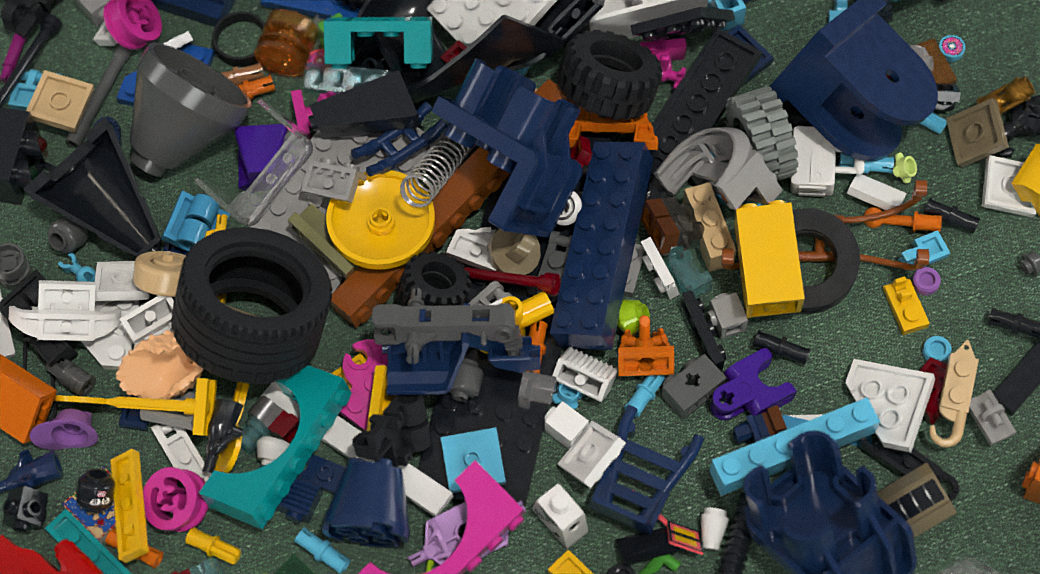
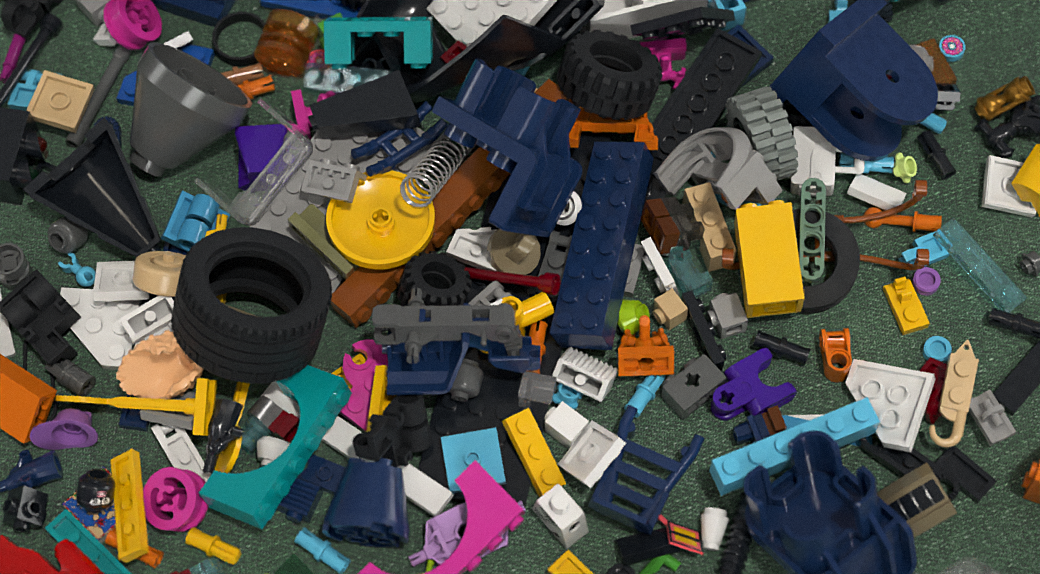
(65, 313): white plate -> none
(533, 451): none -> yellow plate
(581, 151): dark red plate -> none
(669, 309): none -> tan plate
(812, 230): none -> sand green beam
(835, 349): none -> orange piece
(936, 155): none -> black axle
(952, 215): black pin -> none
(970, 476): none -> black tile
(977, 132): dark tan plate -> none
(979, 266): none -> clear light blue plate

